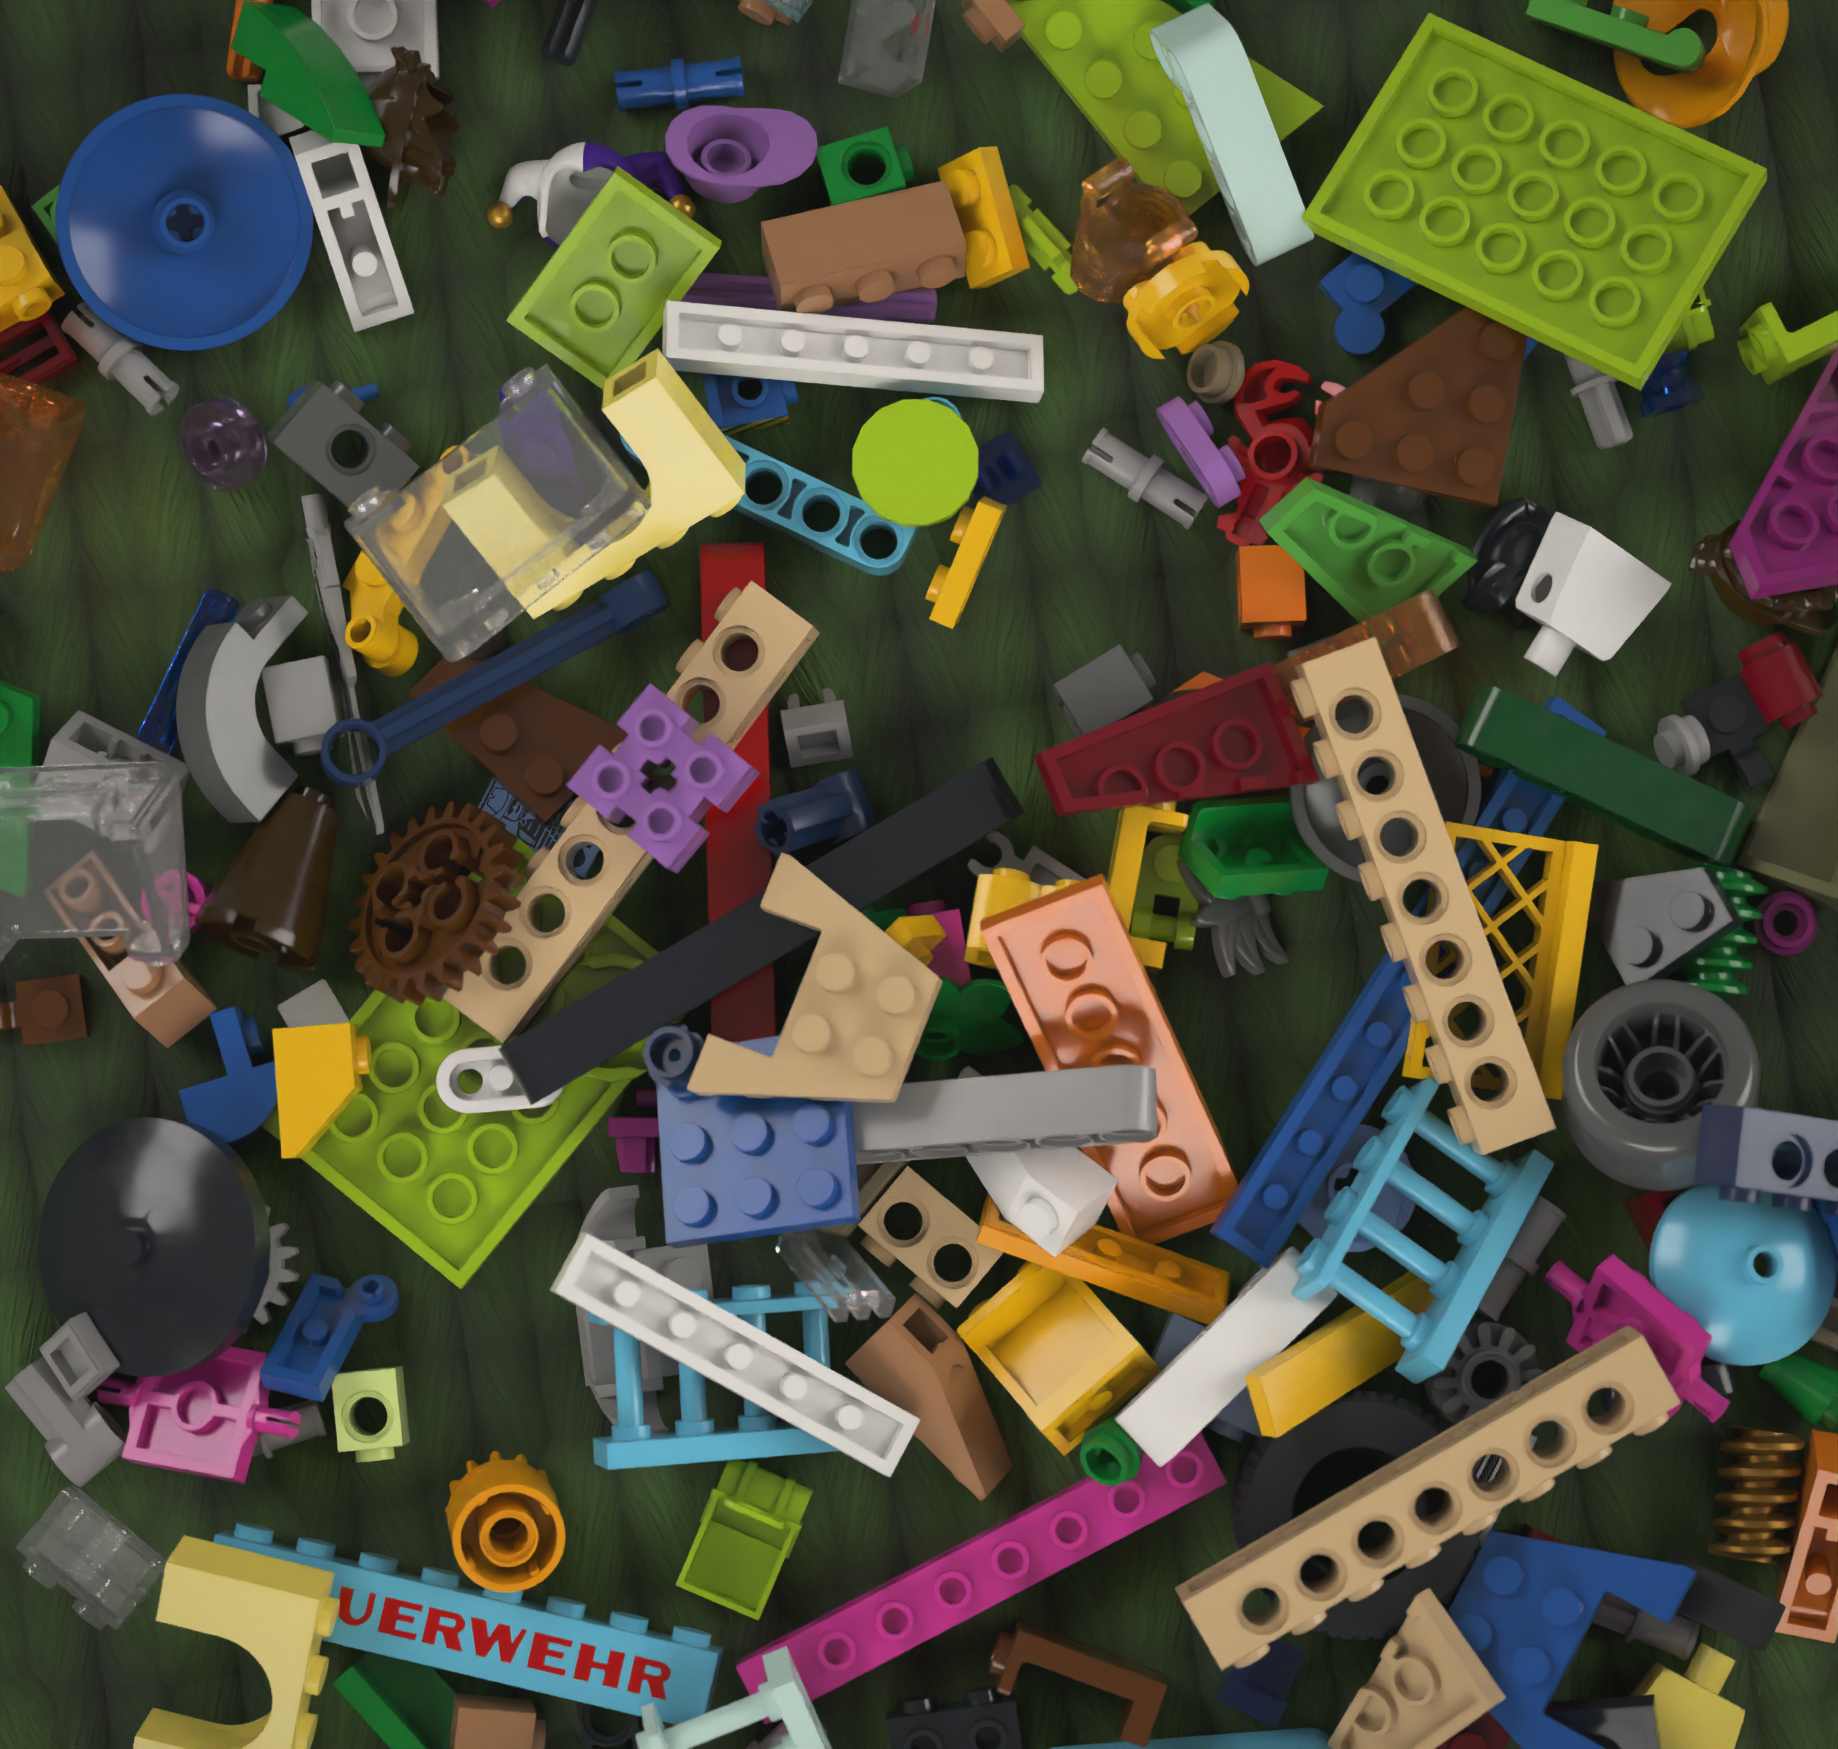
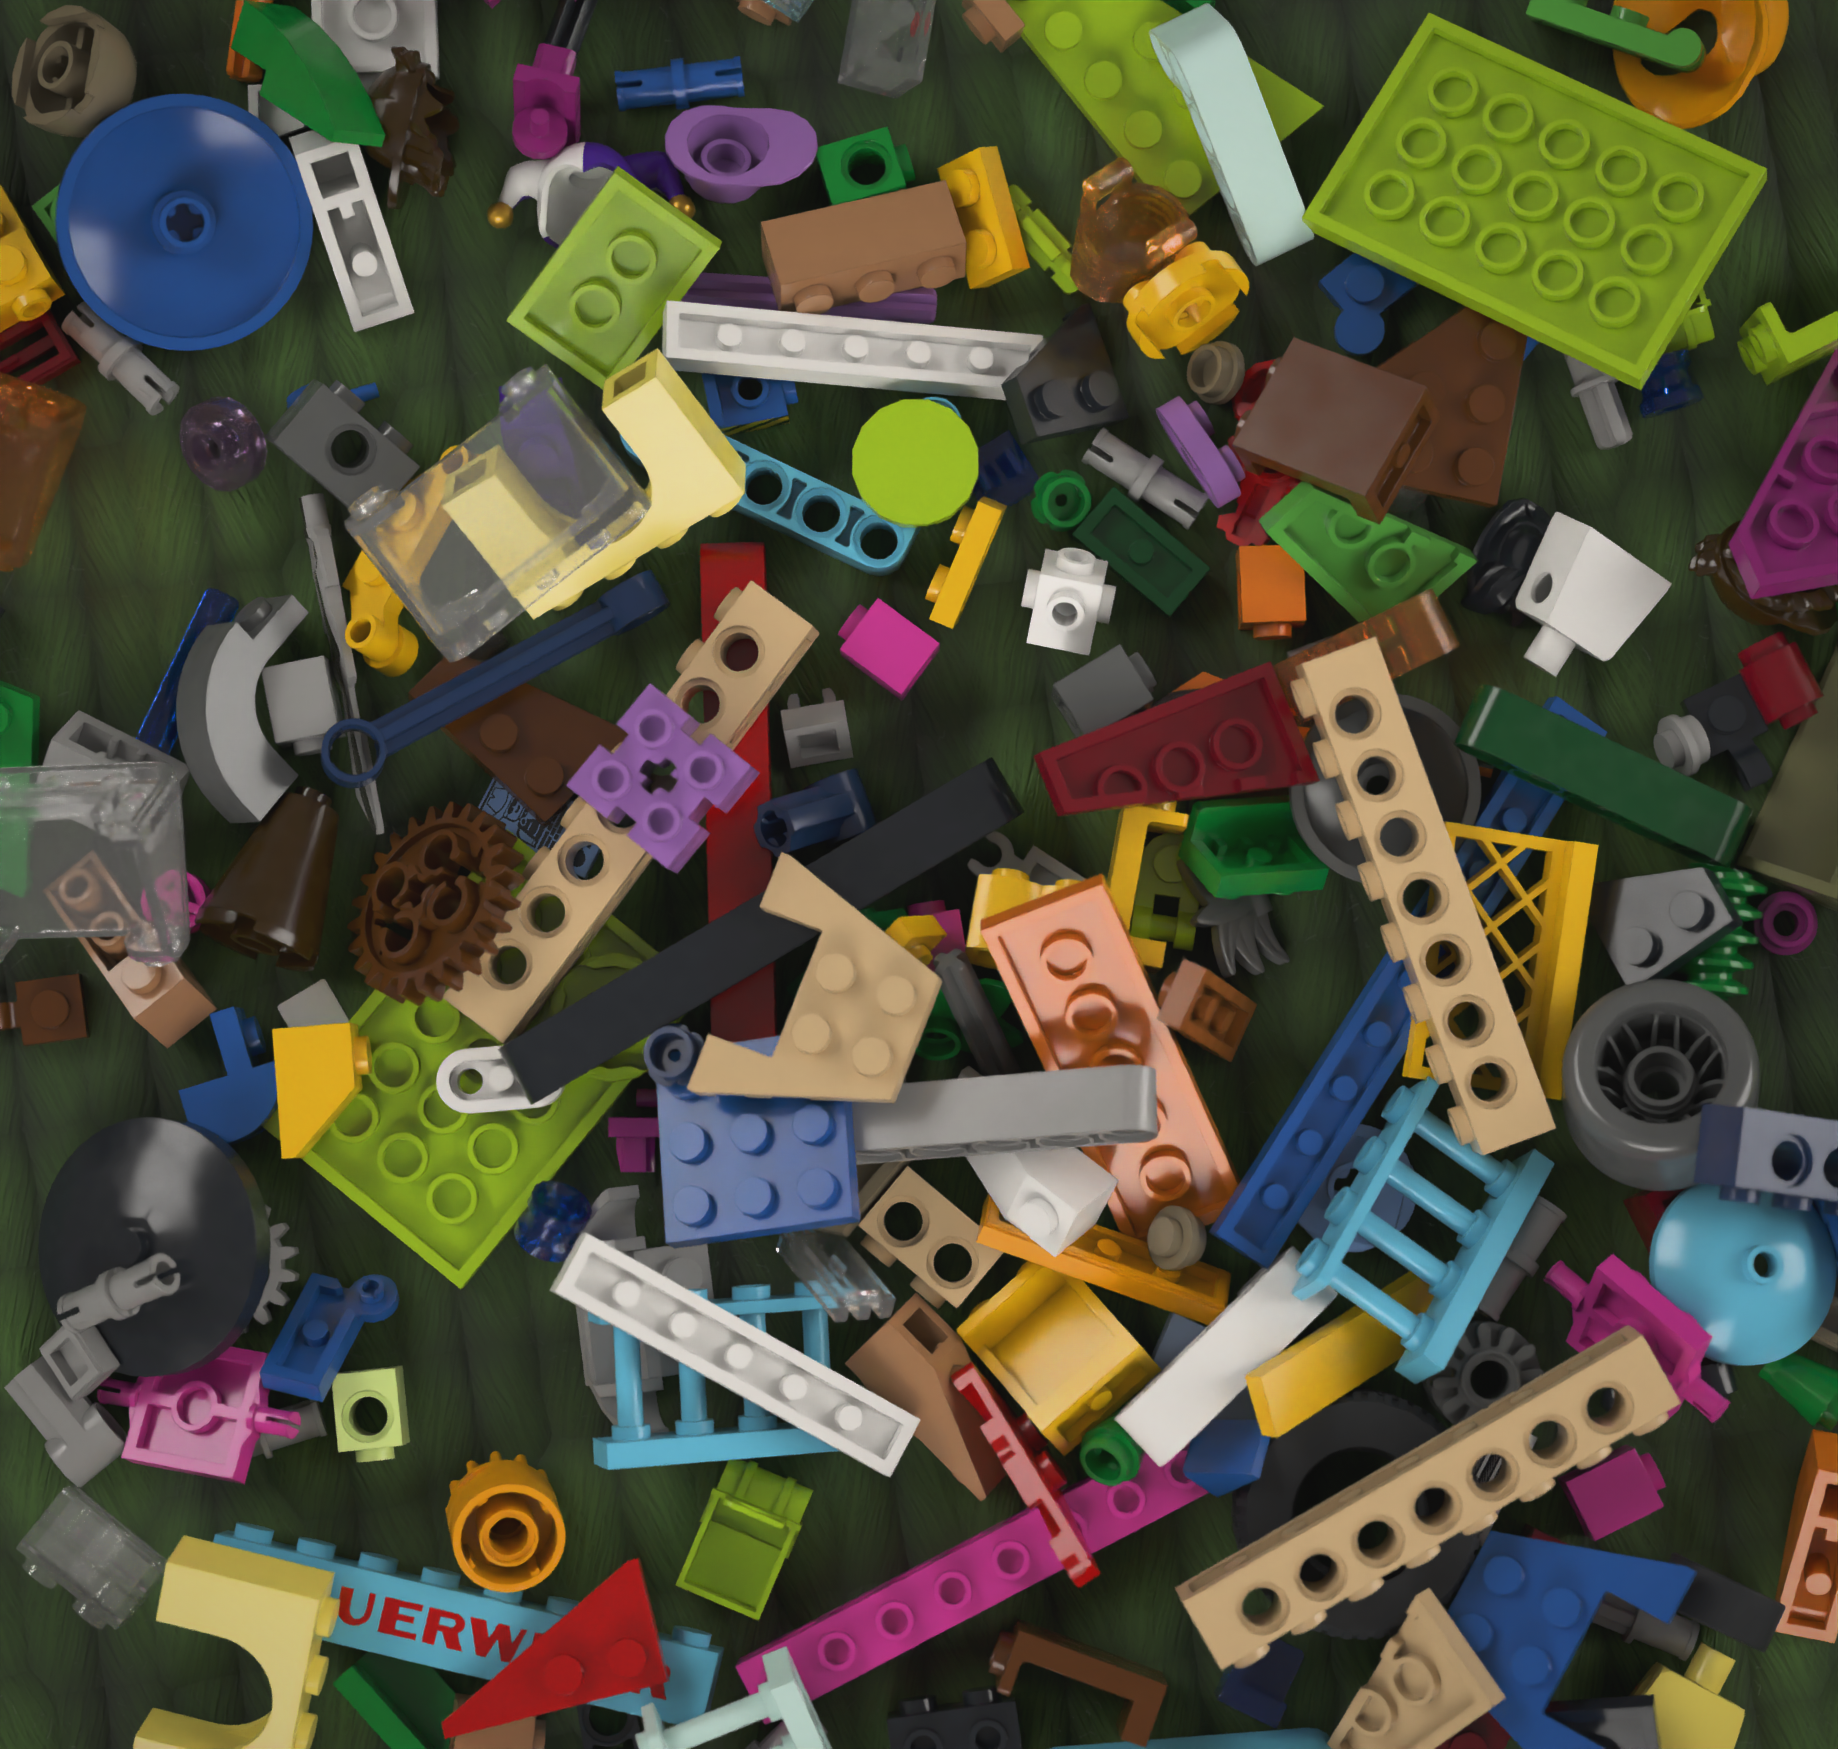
(73, 72): none -> dark tan cylinder
(118, 1293): none -> light grey pin
(546, 103): none -> magenta hips
(552, 1221): none -> clear blue wheel
(588, 1655): none -> red wing
(887, 647): none -> dark pink brick
(974, 1014): none -> dark grey axle
(1031, 1470): none -> red wing
(1065, 383): none -> black wing
(1067, 600): none -> white brick
(1074, 509): none -> green plate
(1141, 552): none -> dark green plate
(1176, 1238): none -> dark tan plate
(1205, 1009): none -> dark orange plate
(1226, 1455): none -> blue slope
(1337, 426): none -> reddish brown panel
(1613, 1491): none -> dark pink brick
(1756, 1495): pearl gold piece -> none

